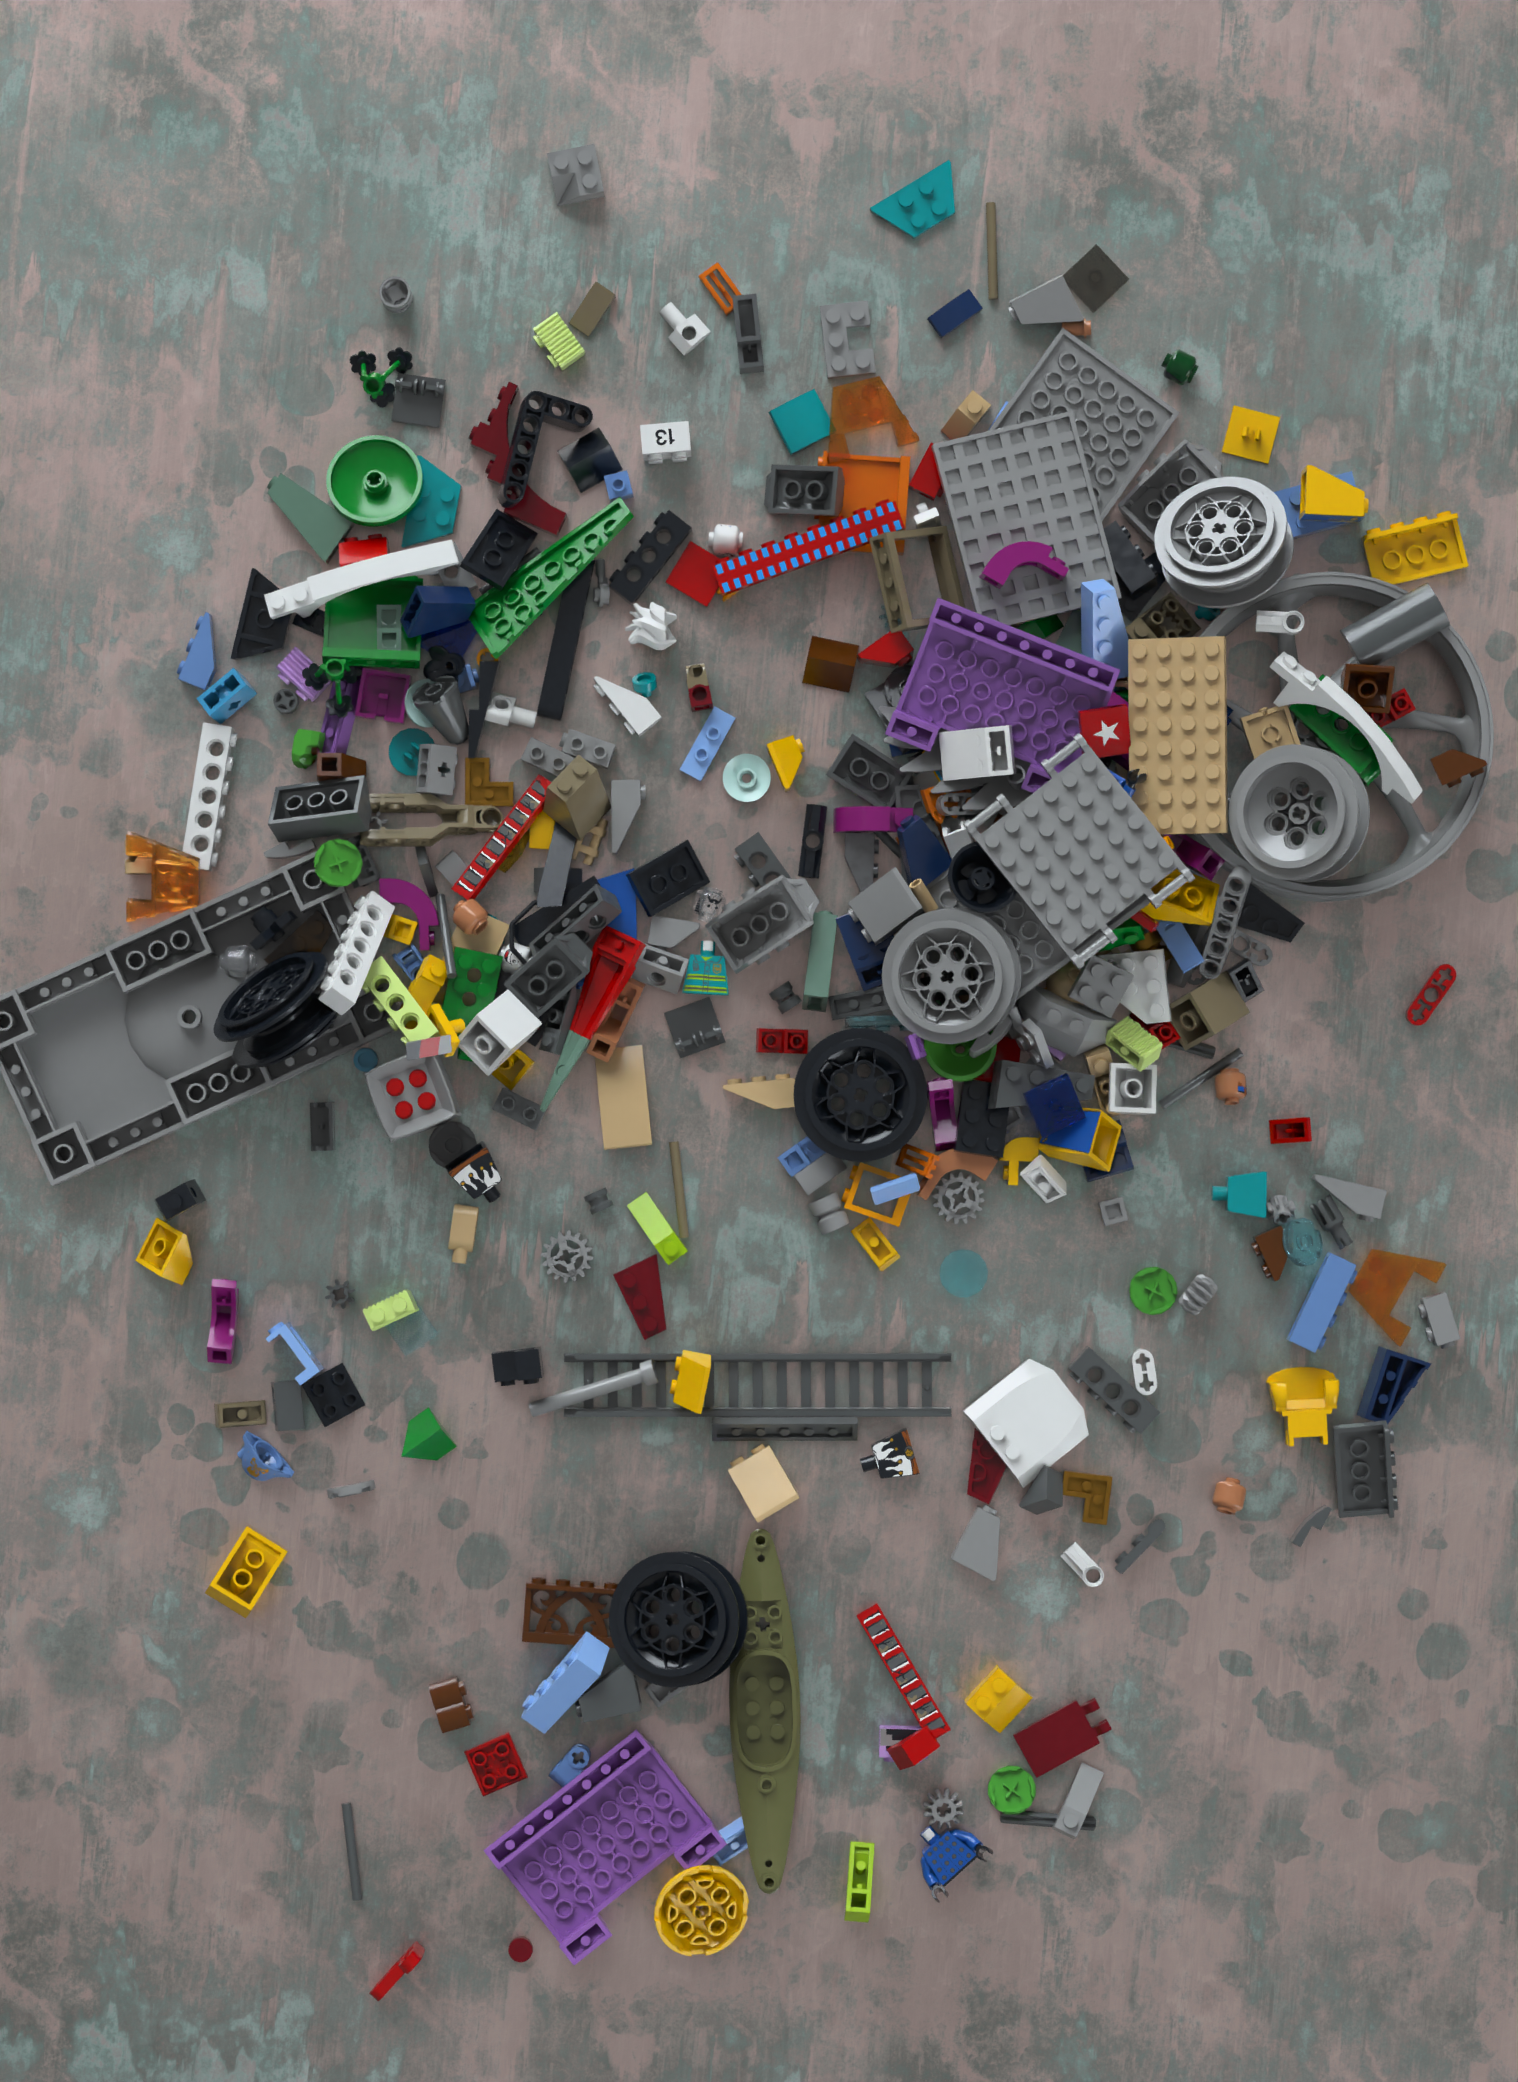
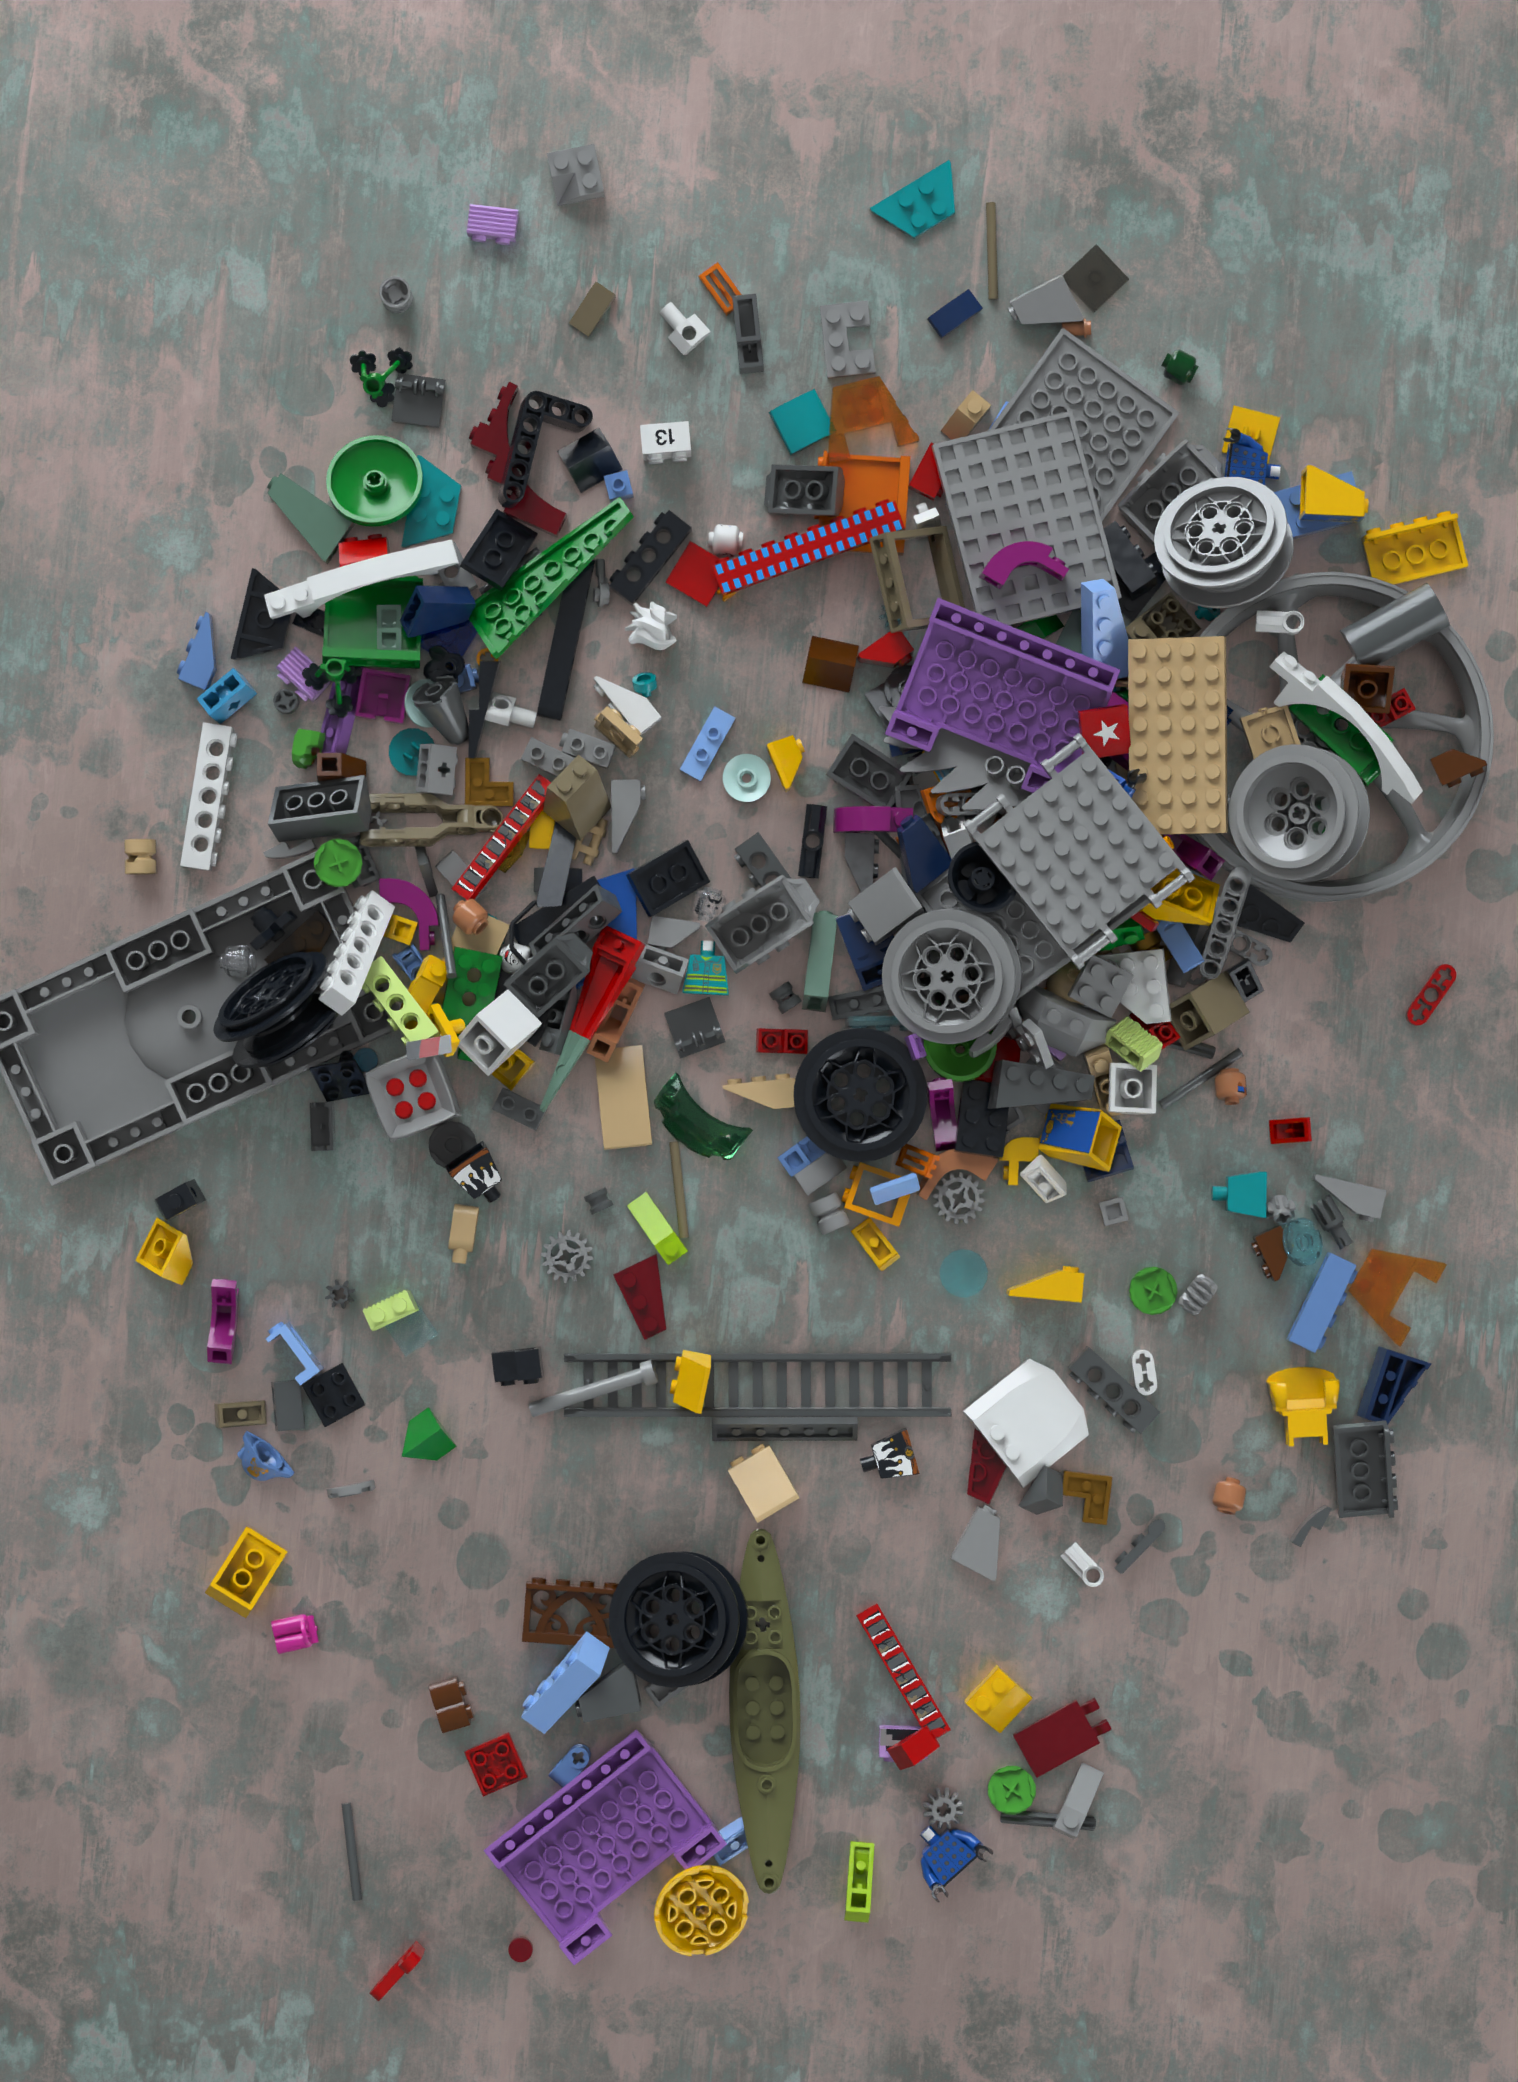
(173, 878): clear orange wing -> none
(294, 1633): none -> dark pink piece
(340, 1078): none -> black hinge
(492, 223): none -> lavender brick
(558, 341): yellowish green brick -> none
(612, 726): none -> tan plate
(694, 1126): none -> clear green windscreen
(698, 688): leg -> none
(923, 895): tan axle -> none
(977, 753): white slope -> none
(1054, 1105): clear blue plate -> none
(1055, 1285): none -> yellow slope
(1248, 459): none -> blue torso
(1440, 1320): light grey brick -> none

